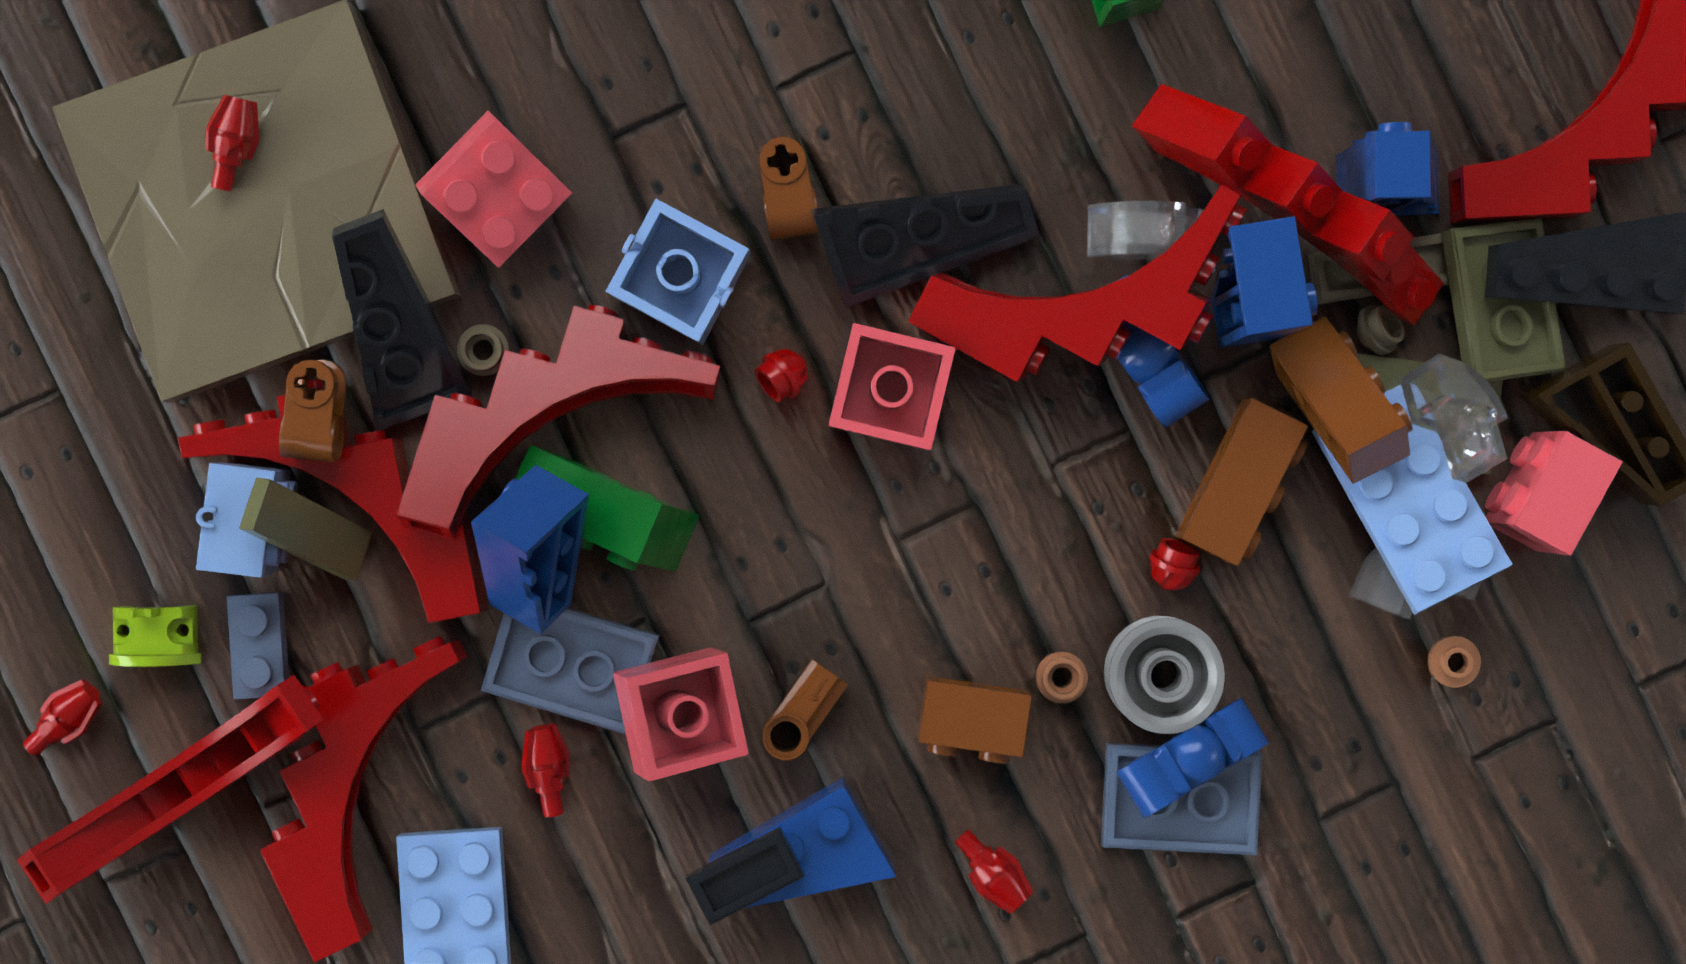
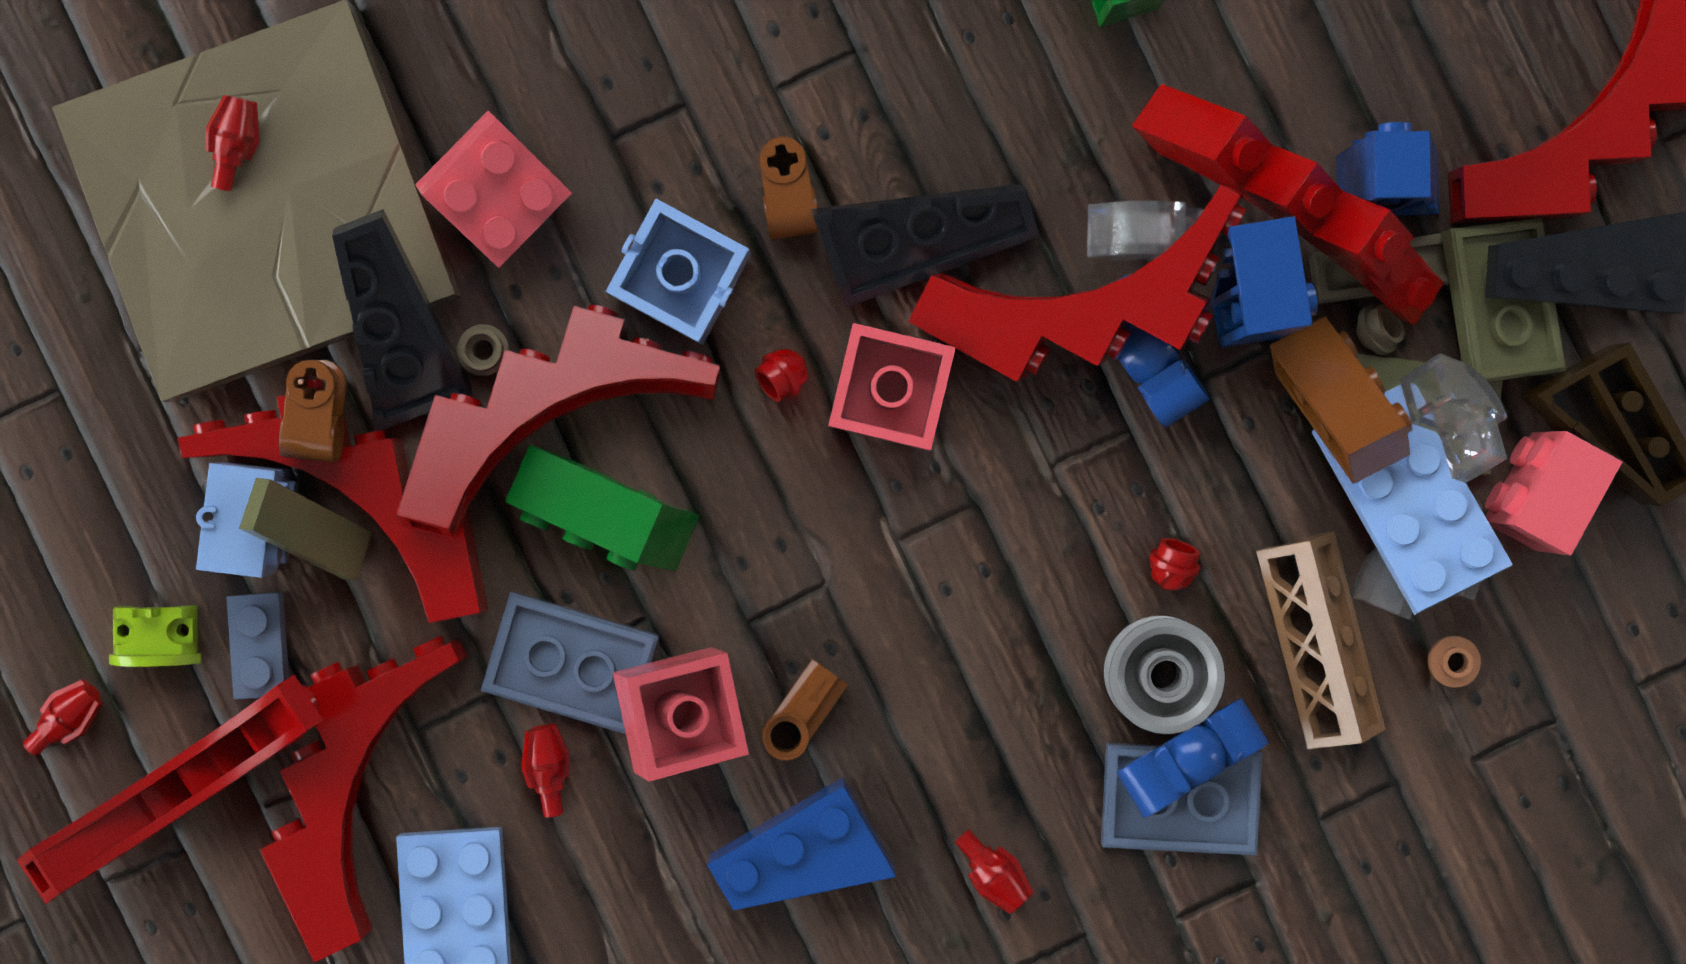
(532, 547): blue wedge -> none
(745, 875): black tile -> none
(974, 718): dark orange brick -> none
(1073, 688): nougat plate -> none
(1243, 482): dark orange brick -> none
(1338, 640): none -> medium nougat fence

